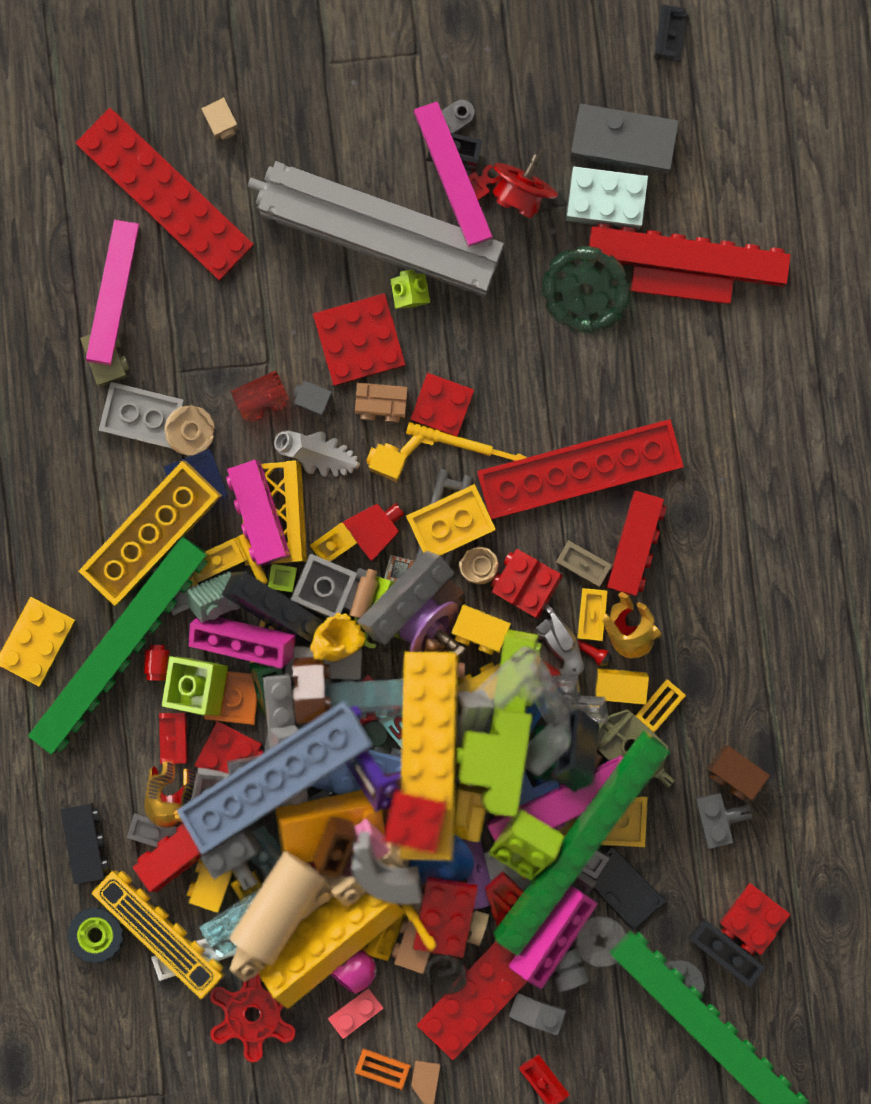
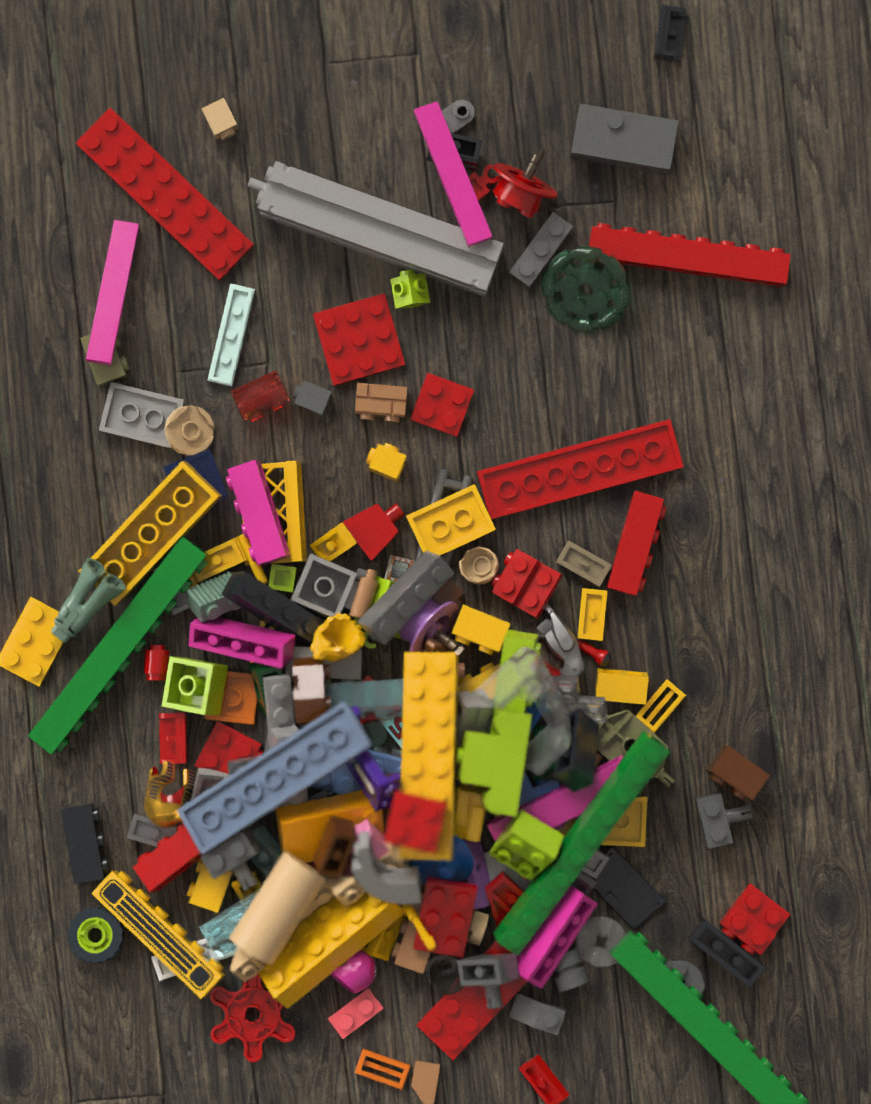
(75, 611): none -> sand green piece
(231, 335): none -> light aqua tile
(316, 453): light grey plant -> none
(429, 436): yellow piece -> none
(489, 971): none -> dark grey brick
(540, 249): none -> flat silver plate
(606, 198): light aqua brick -> none
(633, 640): pearl gold piece -> none
(682, 285): red tile -> none

